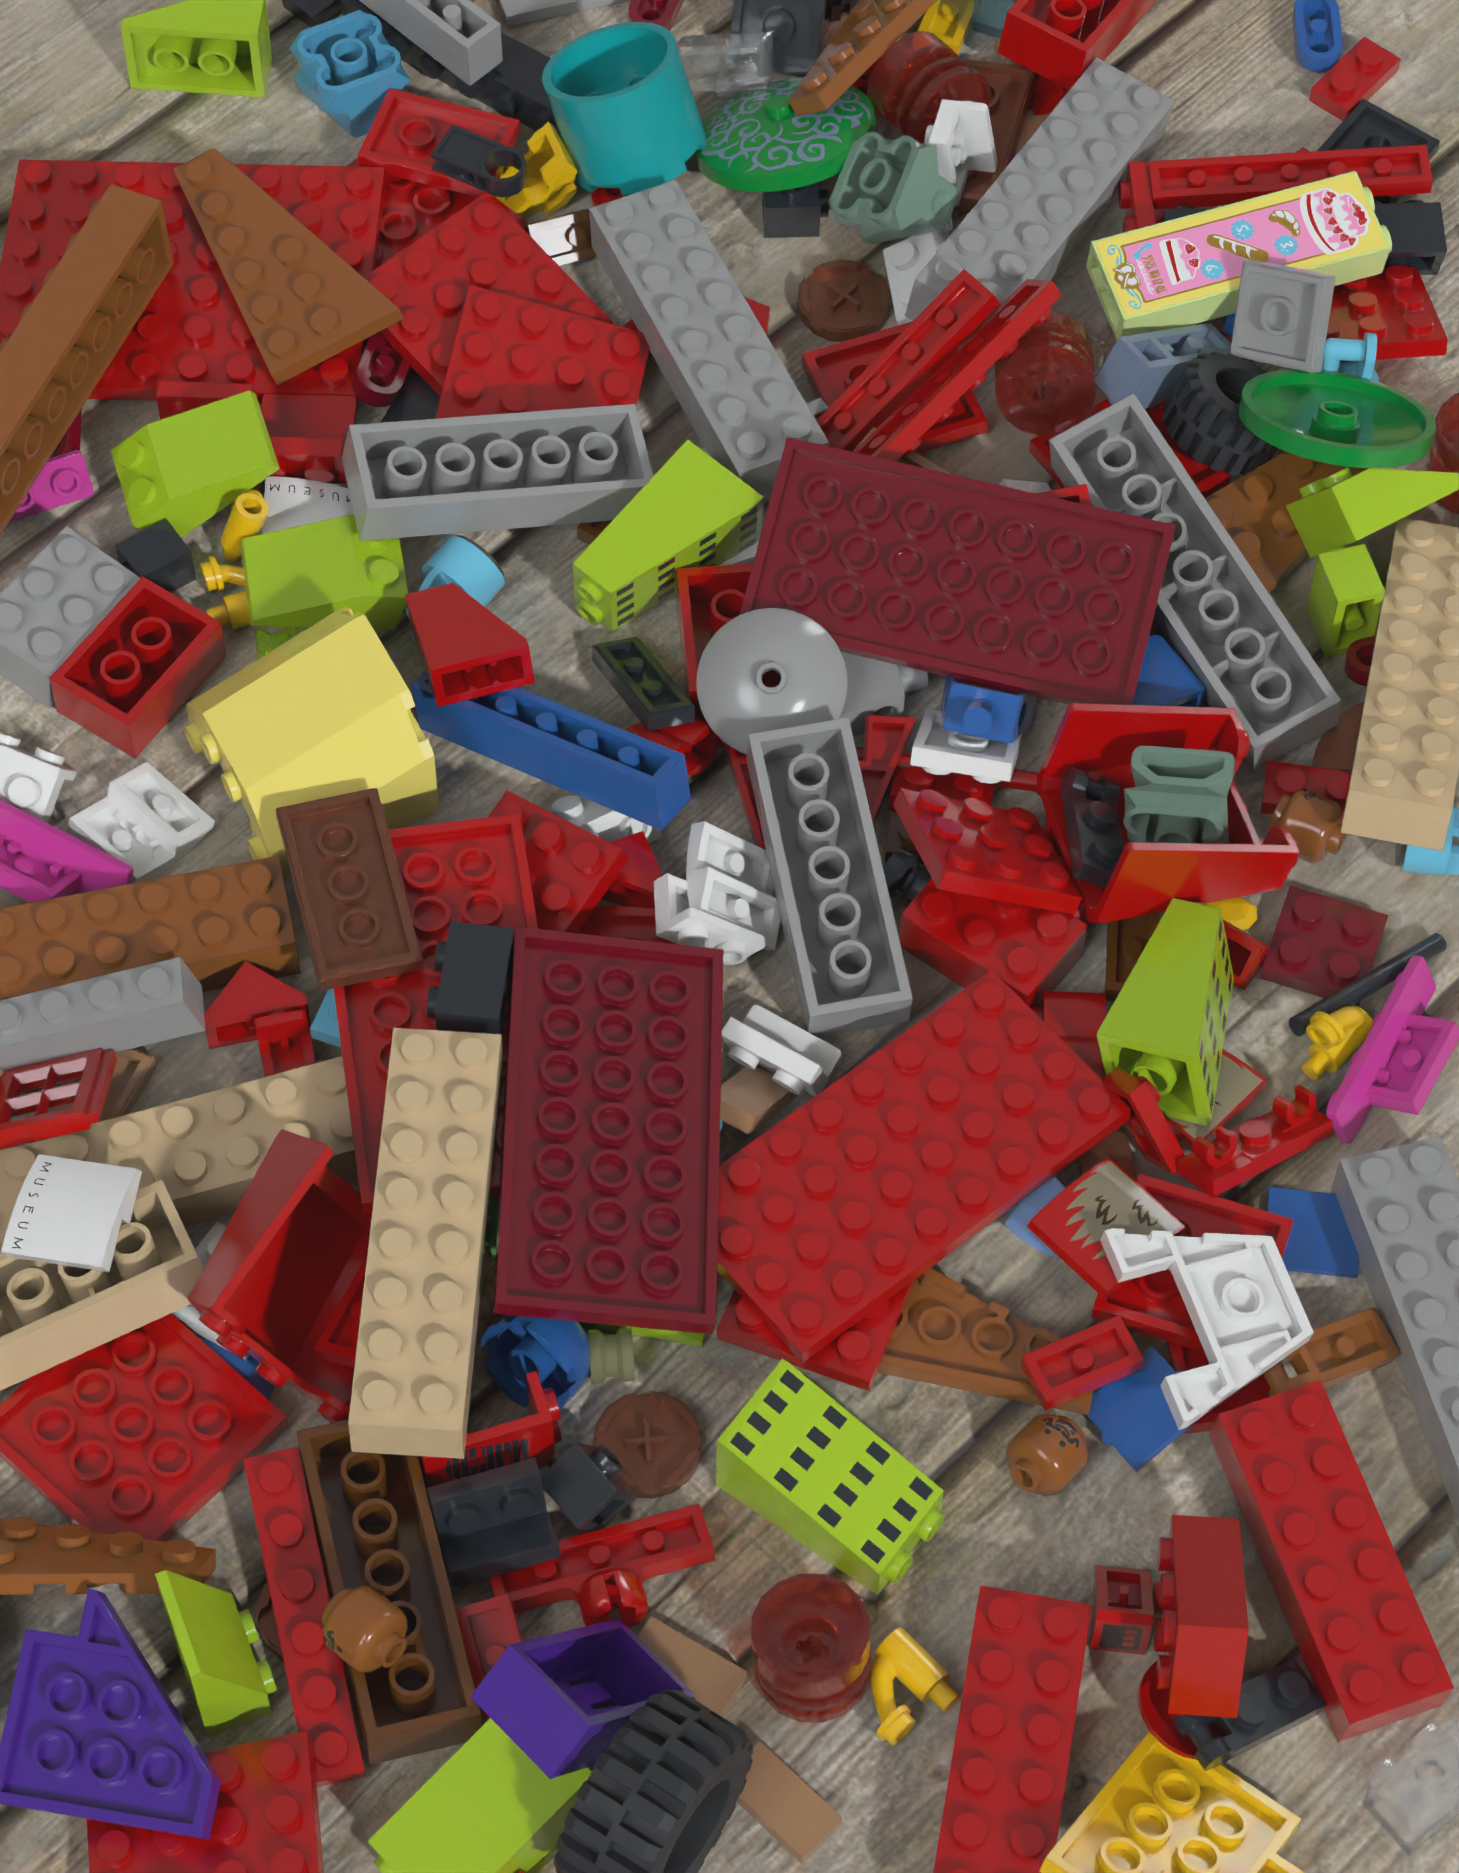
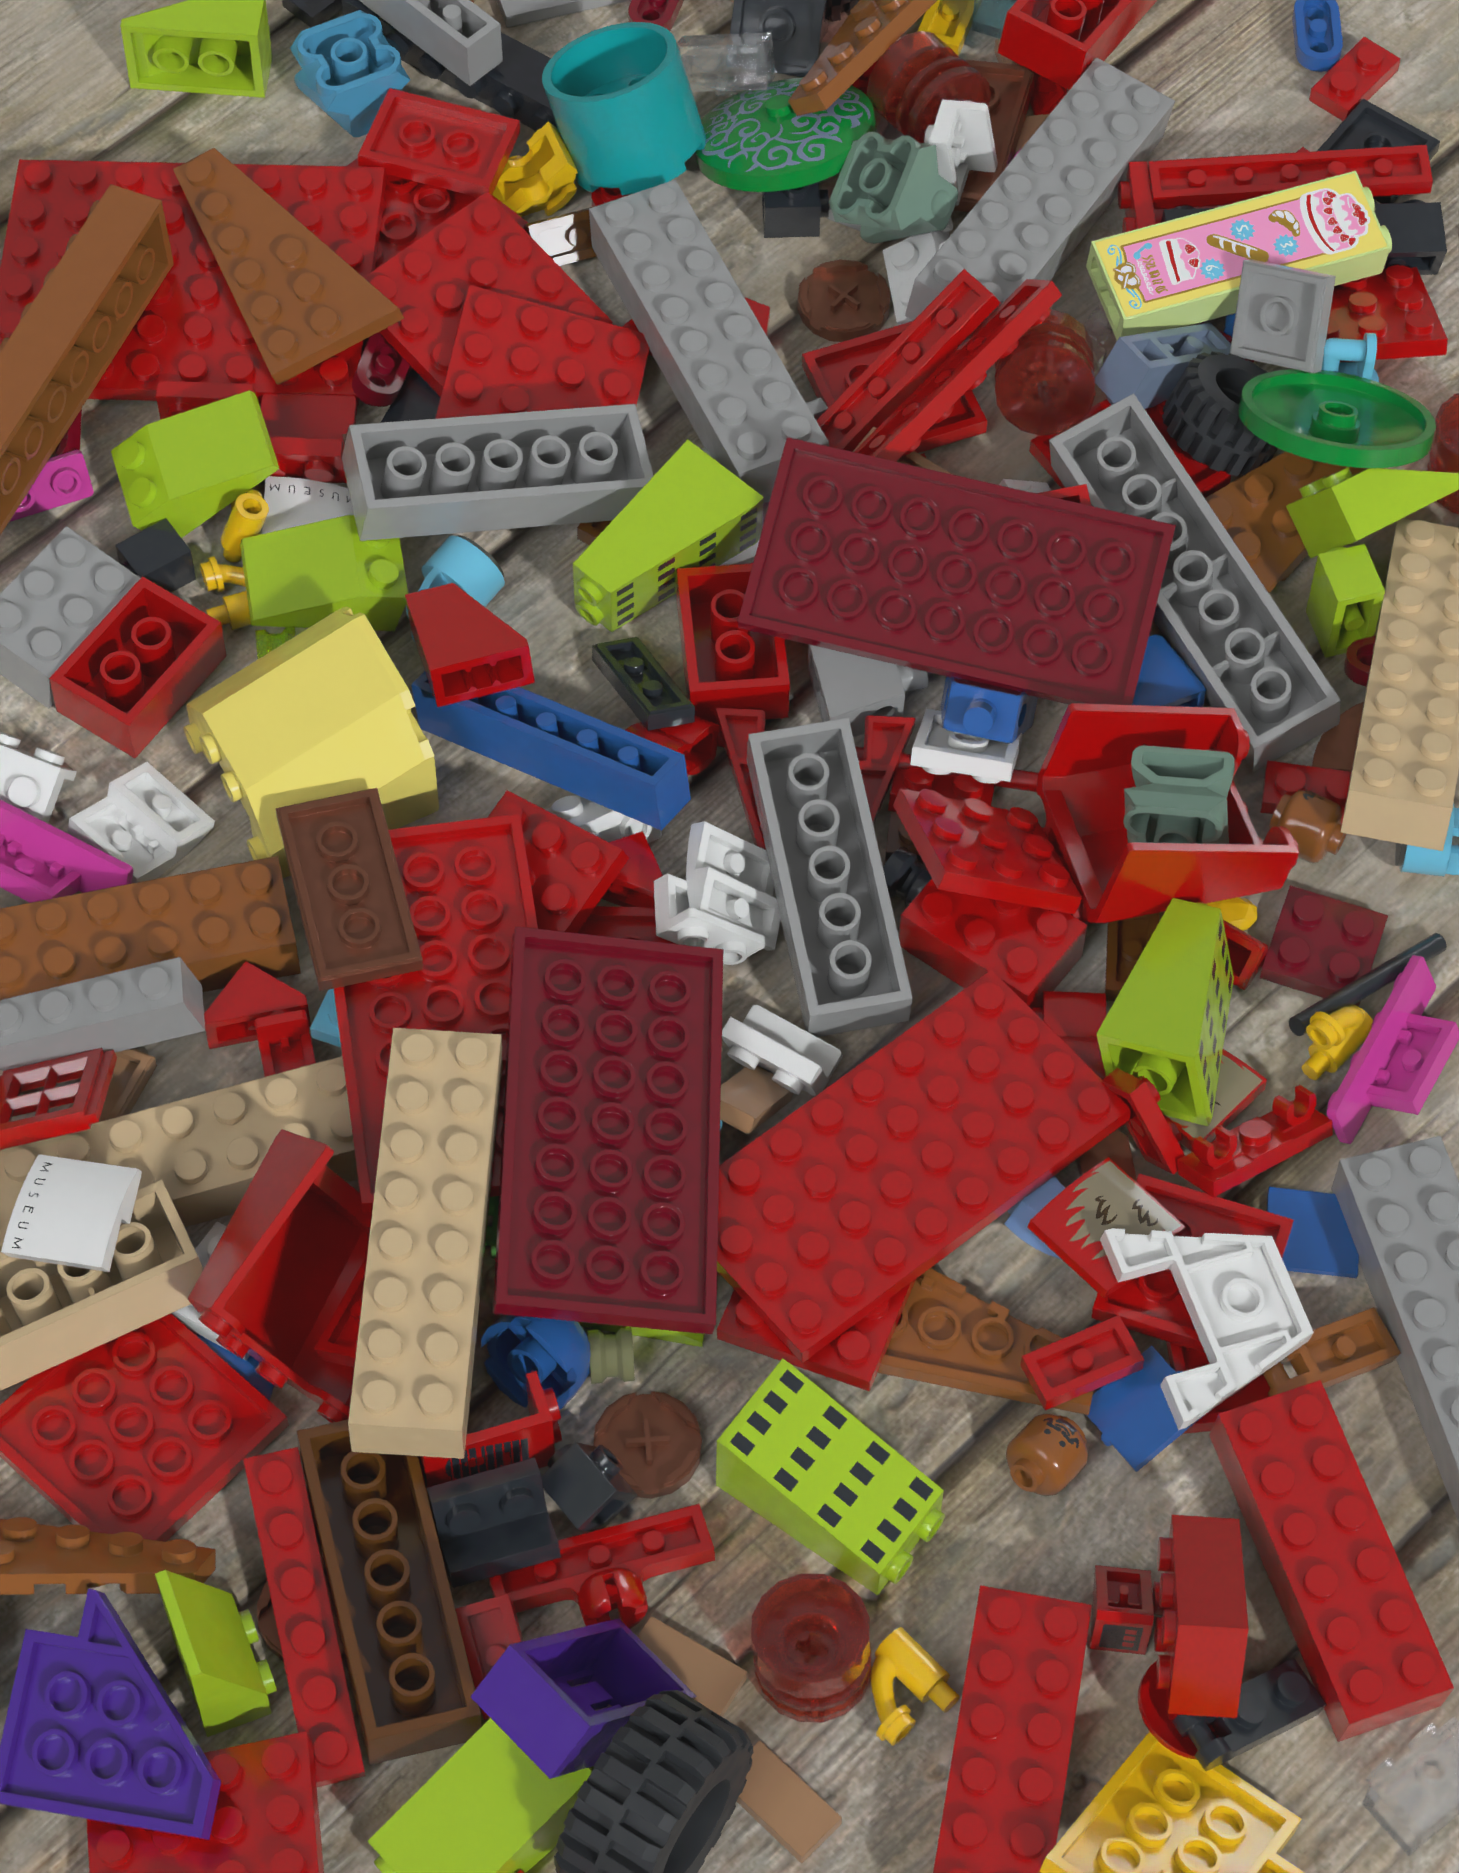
(364, 1628): dark orange head -> none
(471, 157): black piece -> none
(473, 978): black brick -> none
(761, 641): light grey dish -> none
(1091, 825): black plate -> none

